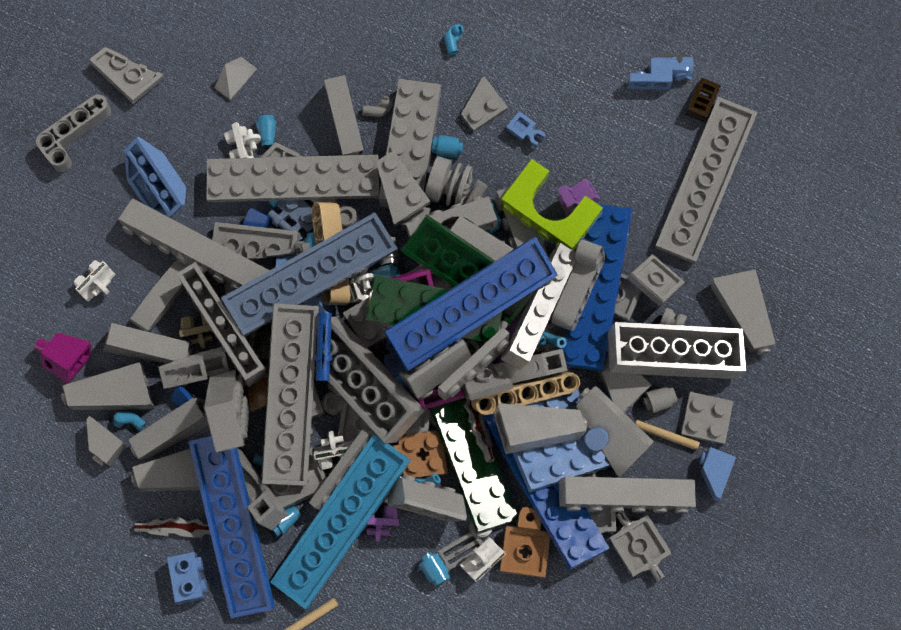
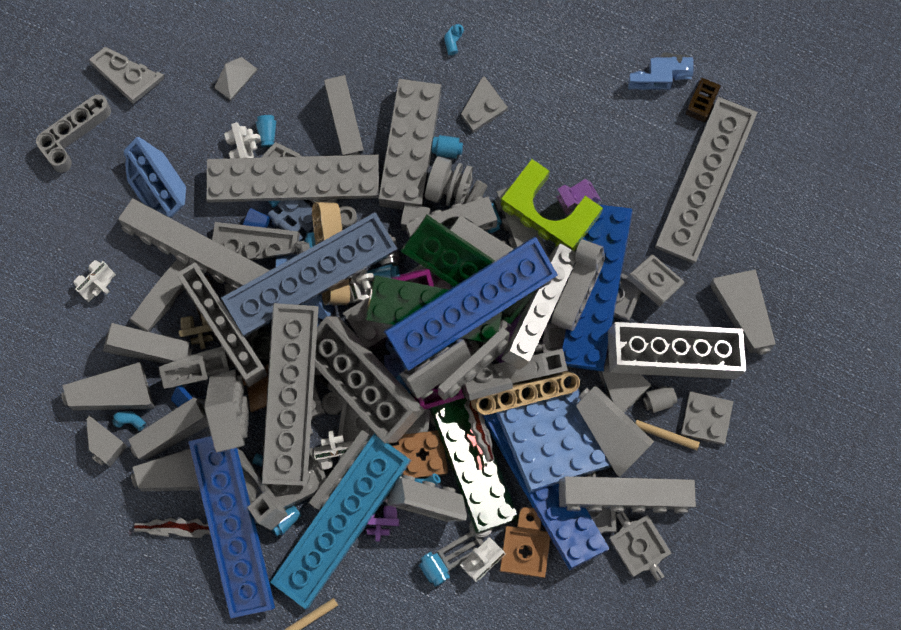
(63, 355): magenta torso -> none
(186, 577): medium blue brick -> none
(322, 374): blue pin -> none
(380, 110): light grey arm -> none
(400, 188): light grey wing -> none
(523, 127): medium blue plate -> none
(535, 427): light grey slope -> none
(552, 340): dark azure arm -> none
(596, 438): medium blue tile -> none
(671, 318): light grey wheel -> none
(716, 471): medium blue slope -> none

